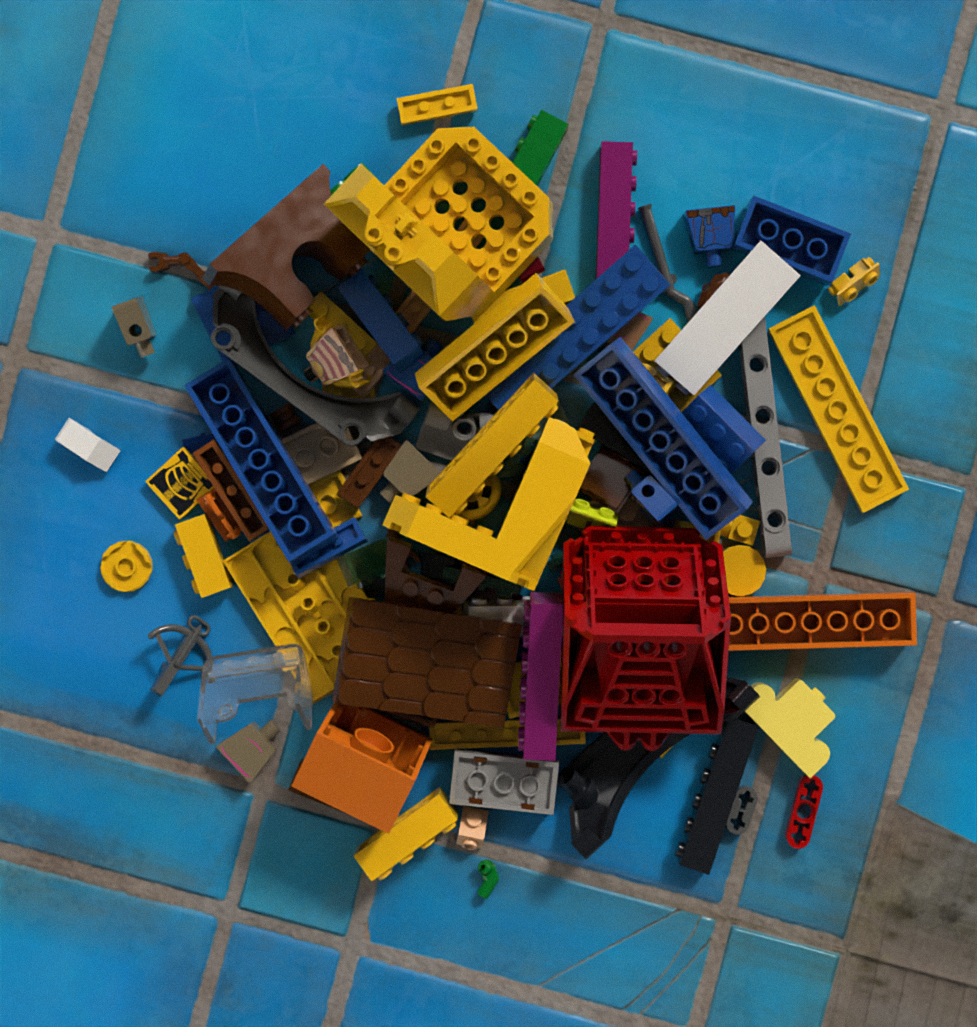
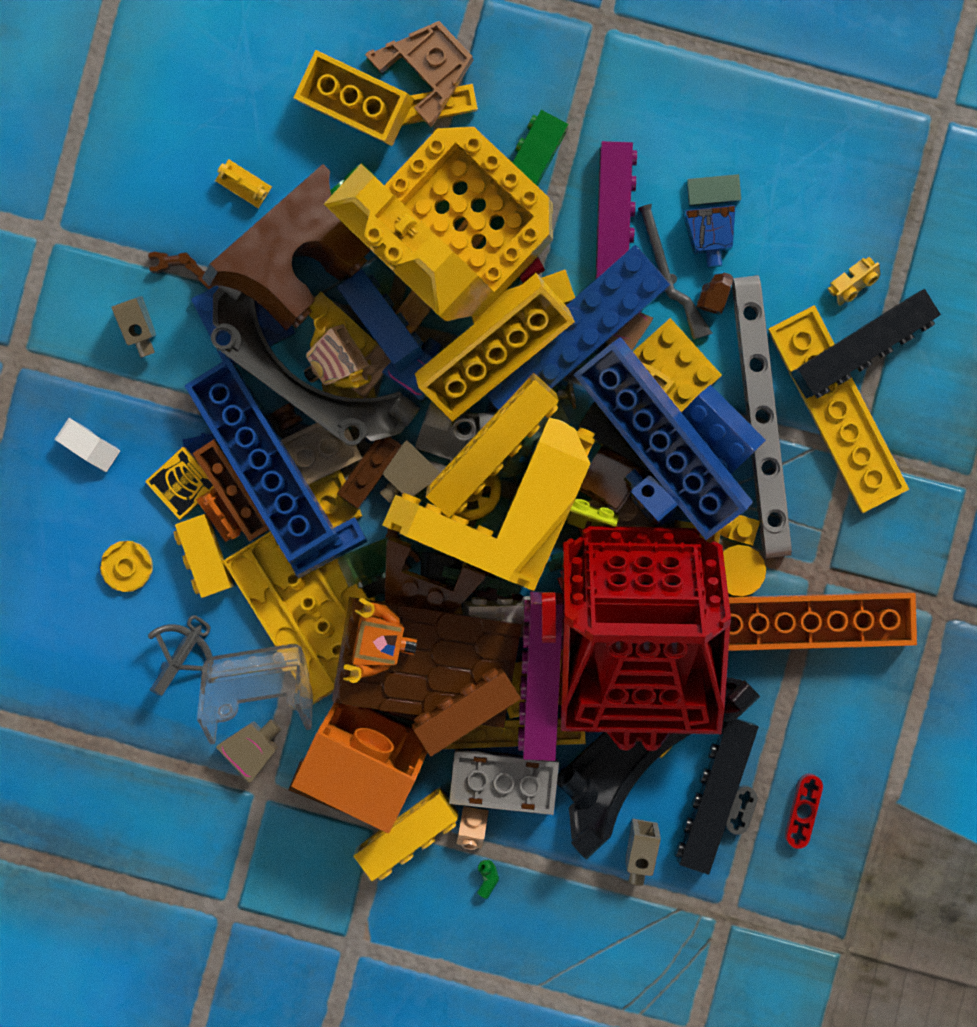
(242, 183): none -> yellow hinge
(353, 98): none -> yellow brick
(377, 641): none -> torso
(435, 58): none -> medium nougat wing
(466, 711): none -> dark orange brick
(548, 607): none -> red beam
(567, 393): none -> dark grey plant
(642, 850): none -> dark tan torso
(714, 190): none -> sand green tile
(726, 319): white brick -> none
(794, 722): light yellow brick -> none
(801, 241): blue brick -> none
(866, 343): none -> black brick

